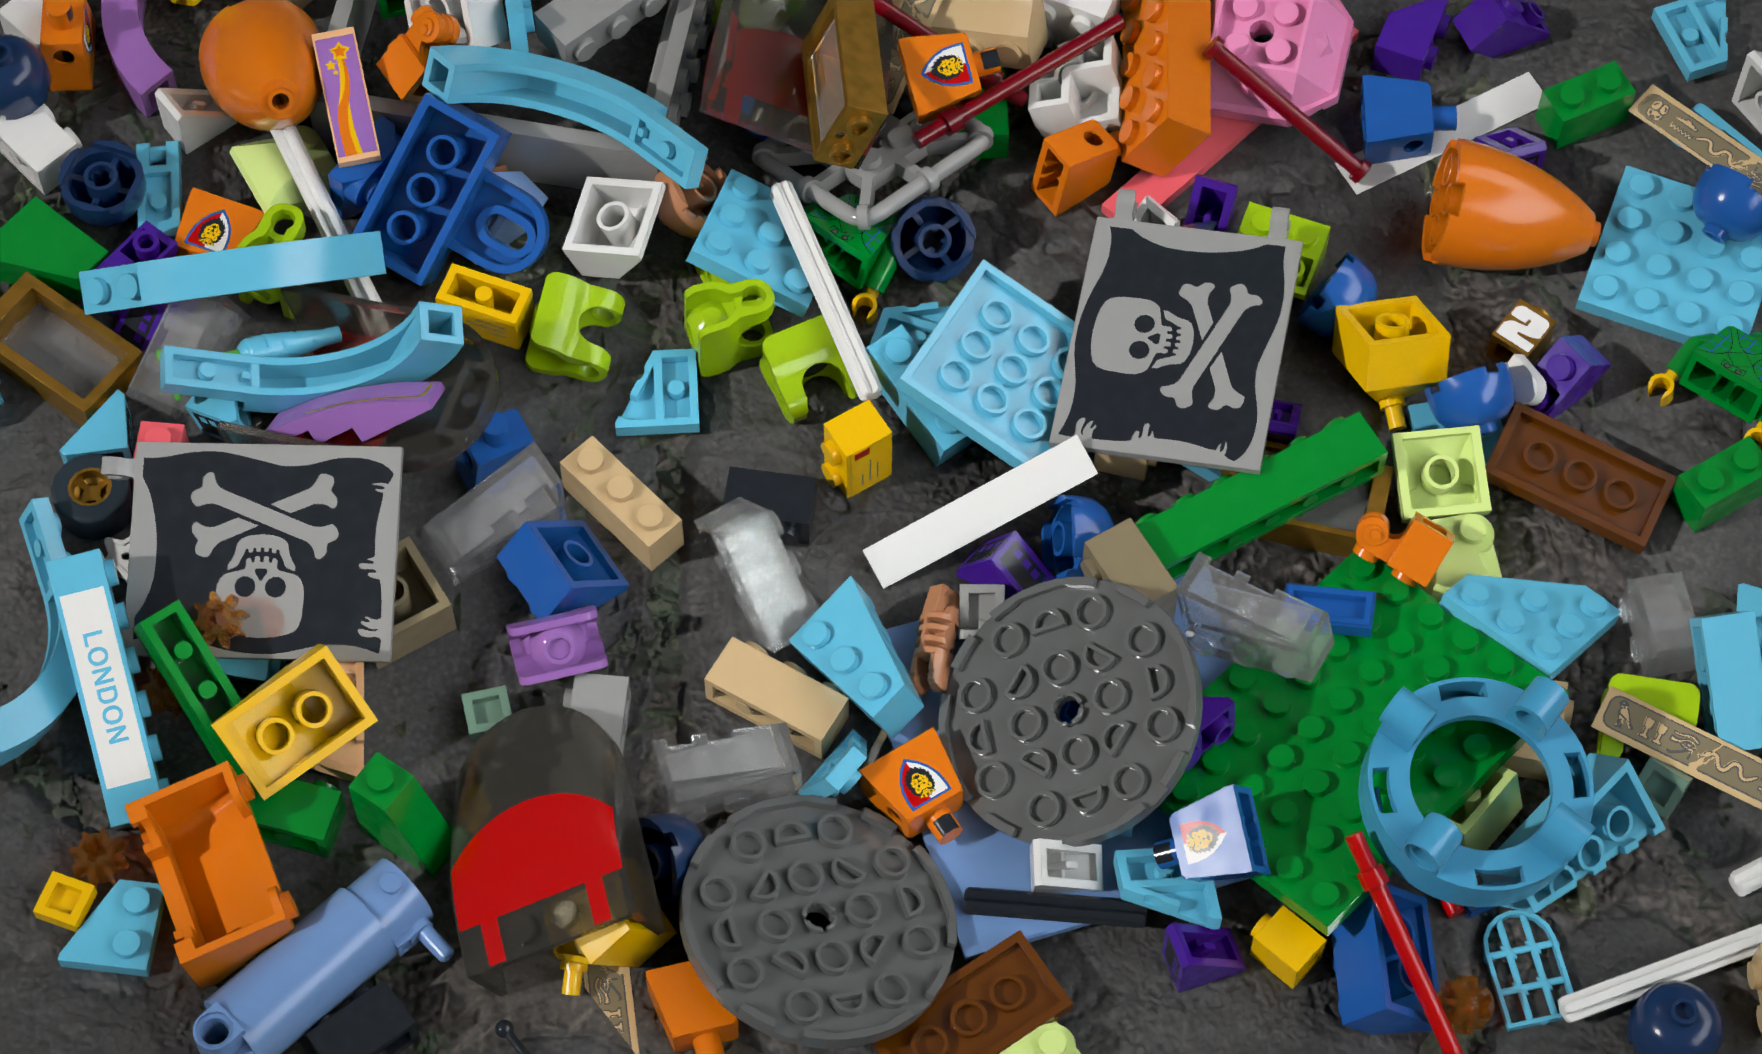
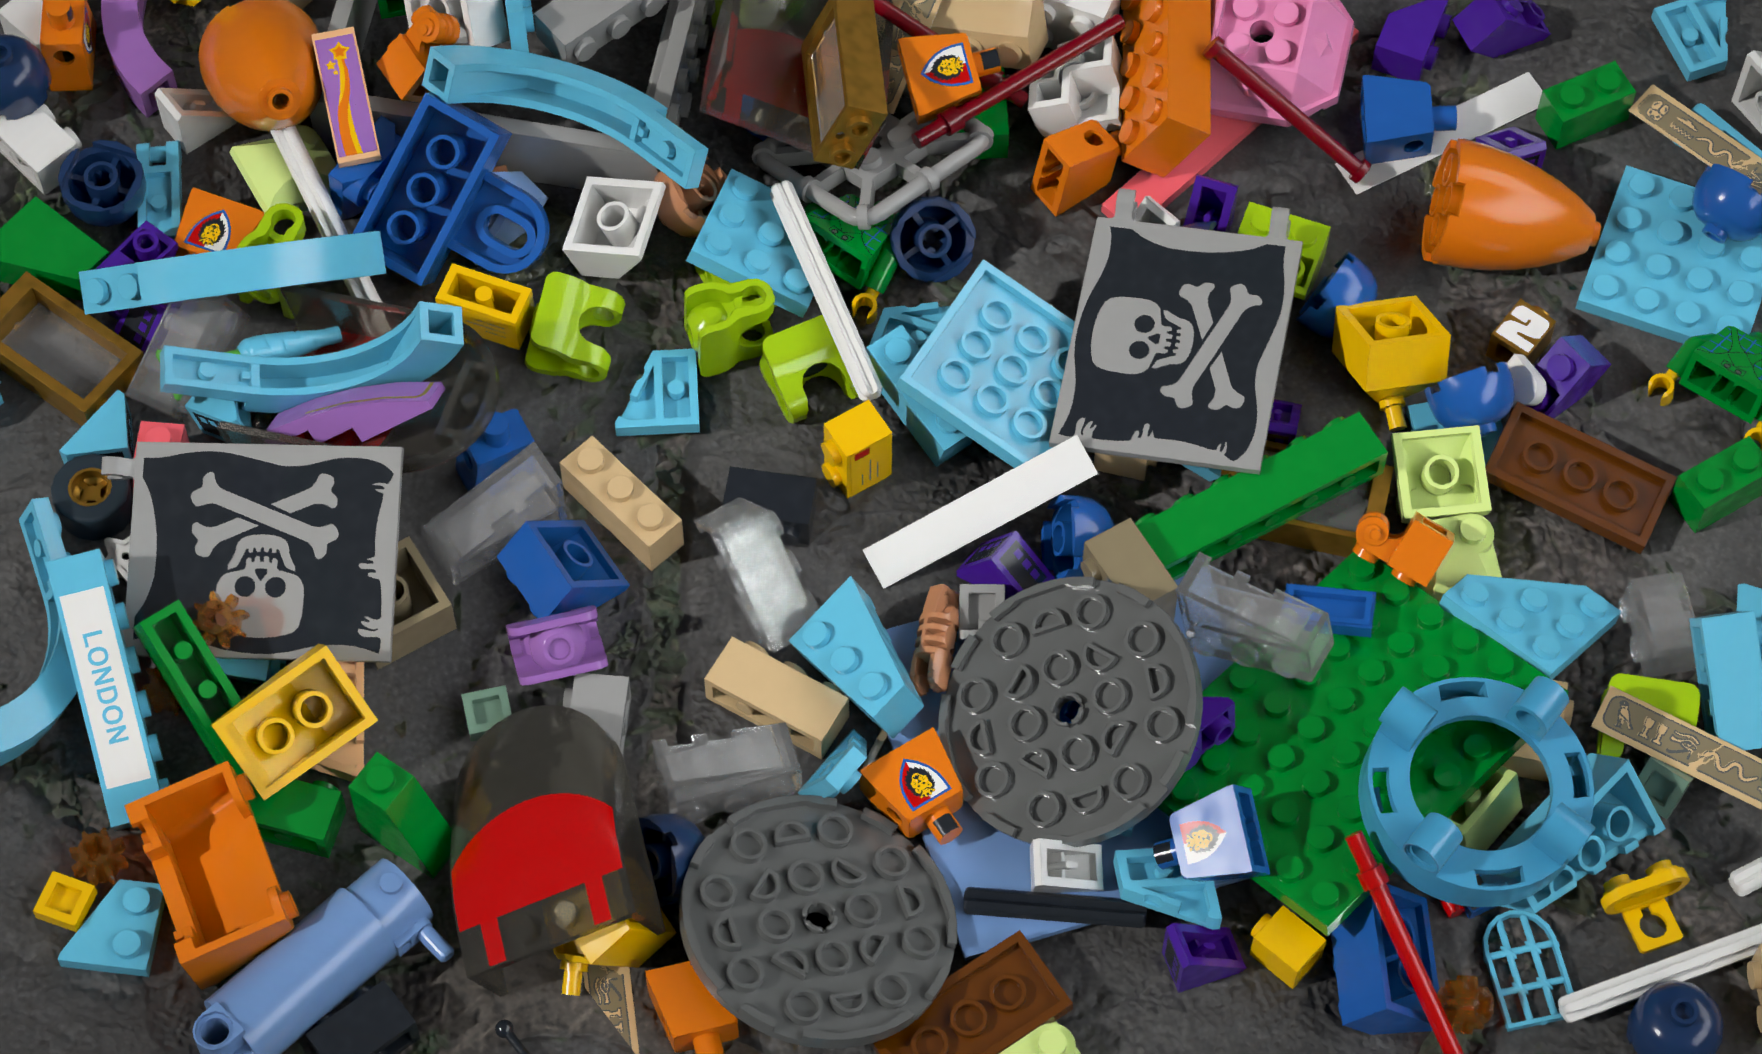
(1632, 896): none -> yellow bracket

